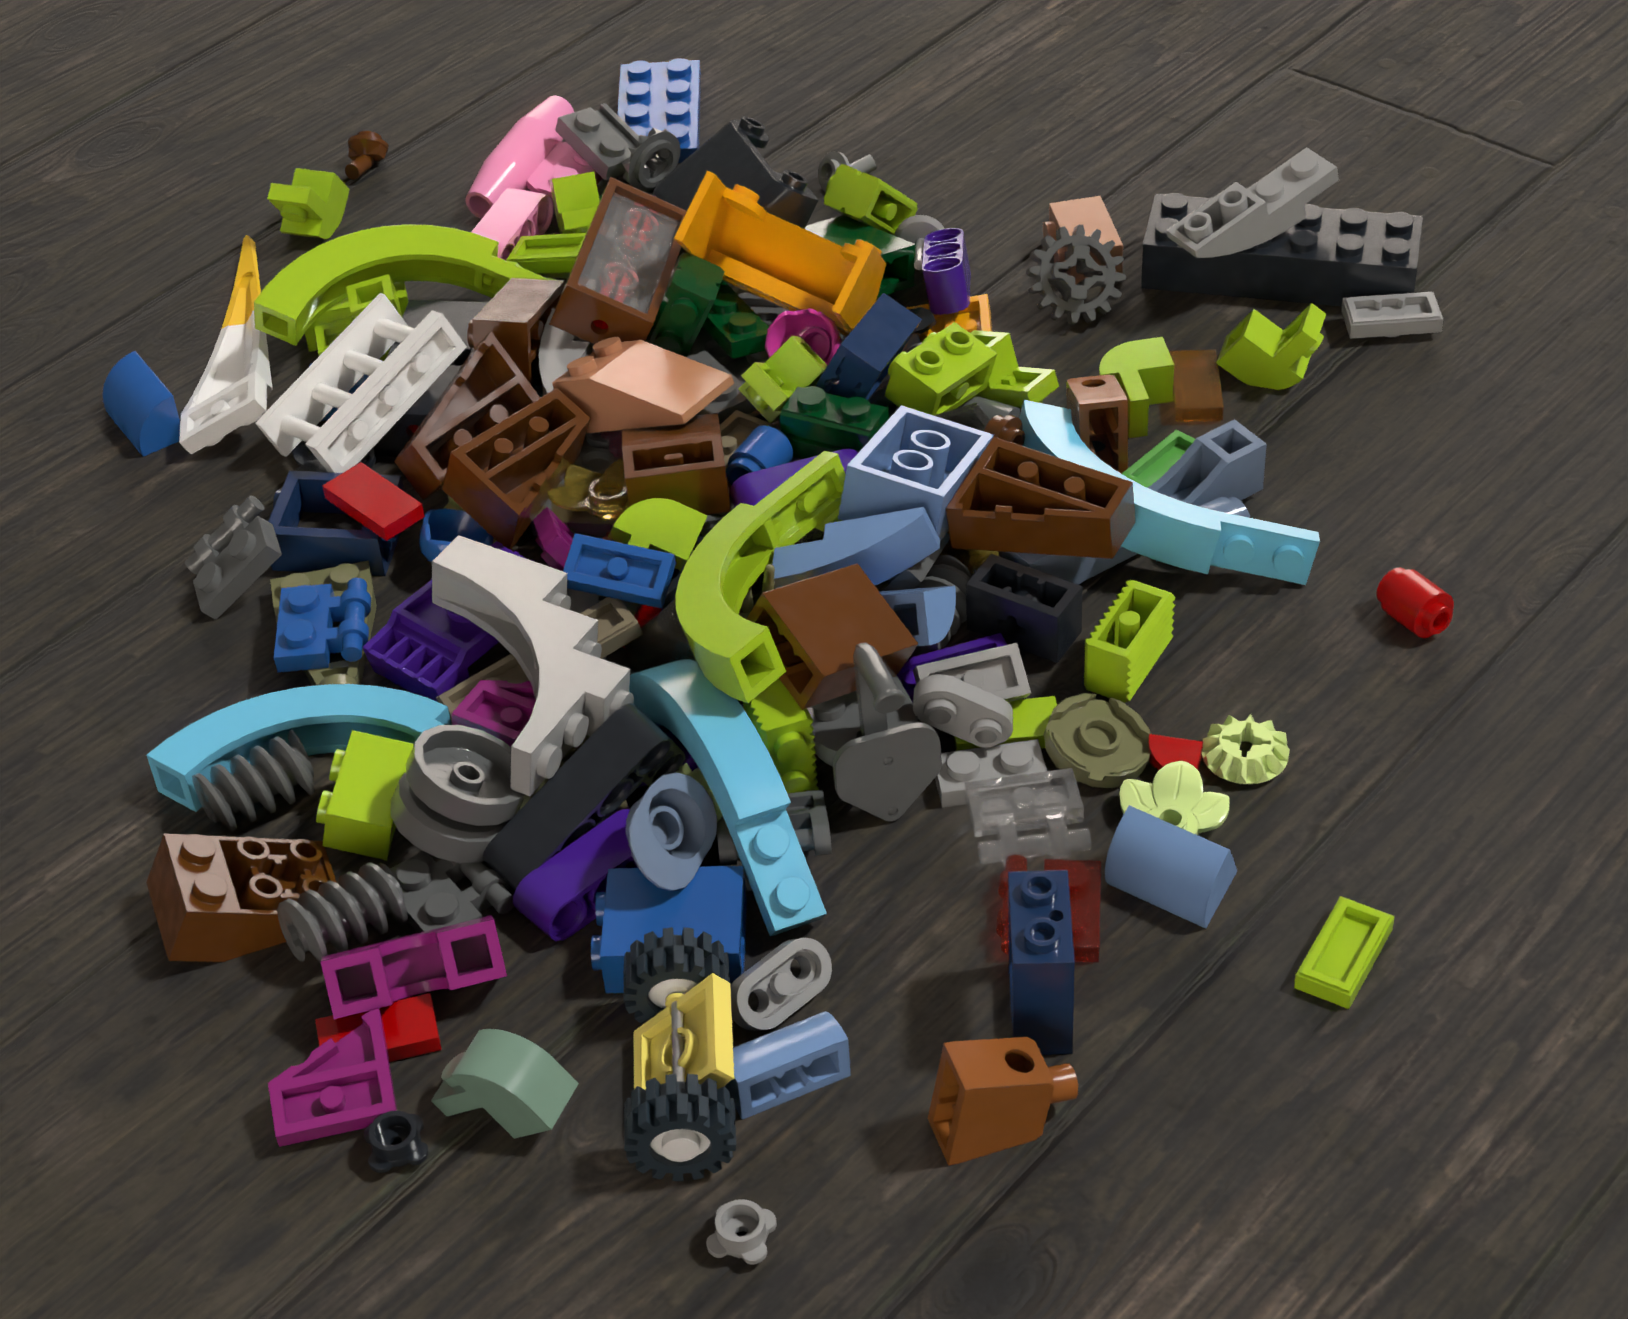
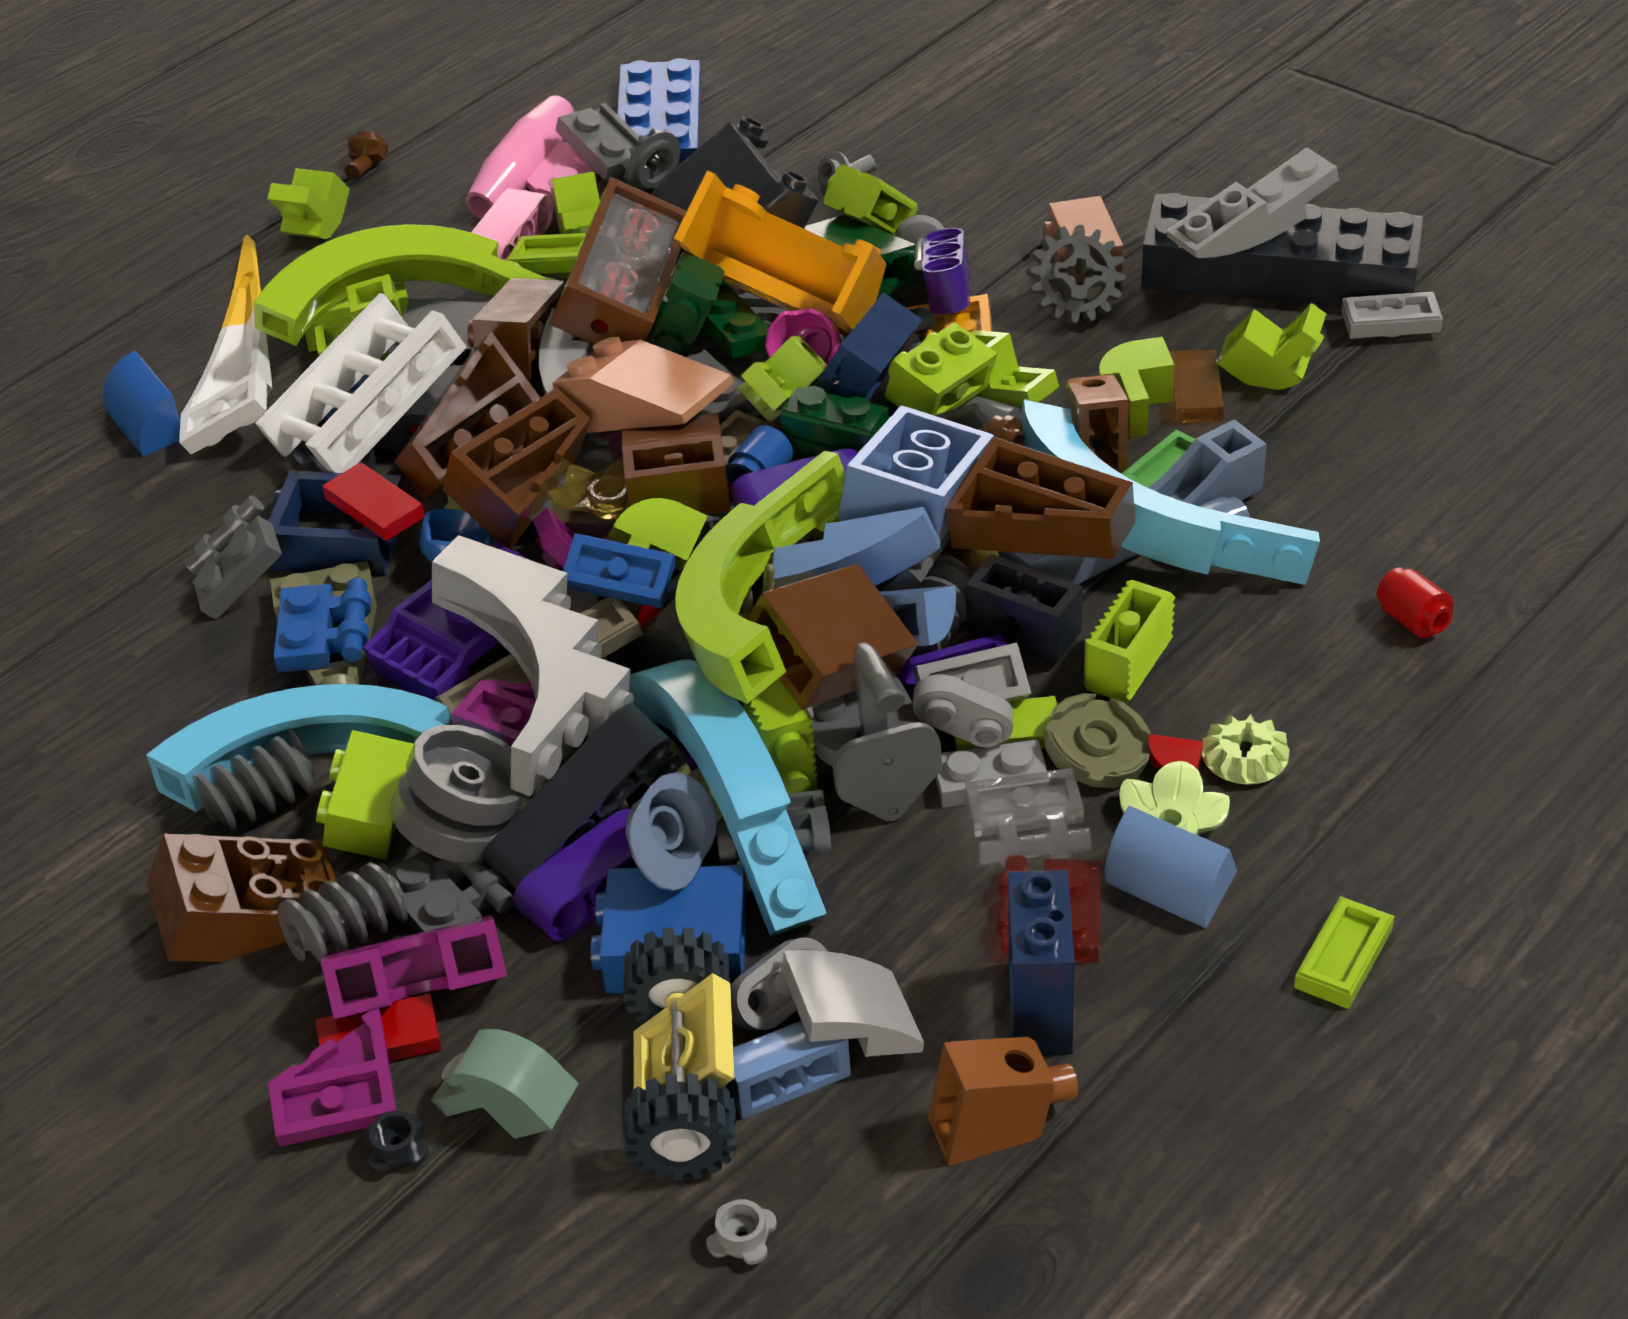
(849, 1000): none -> light grey slope

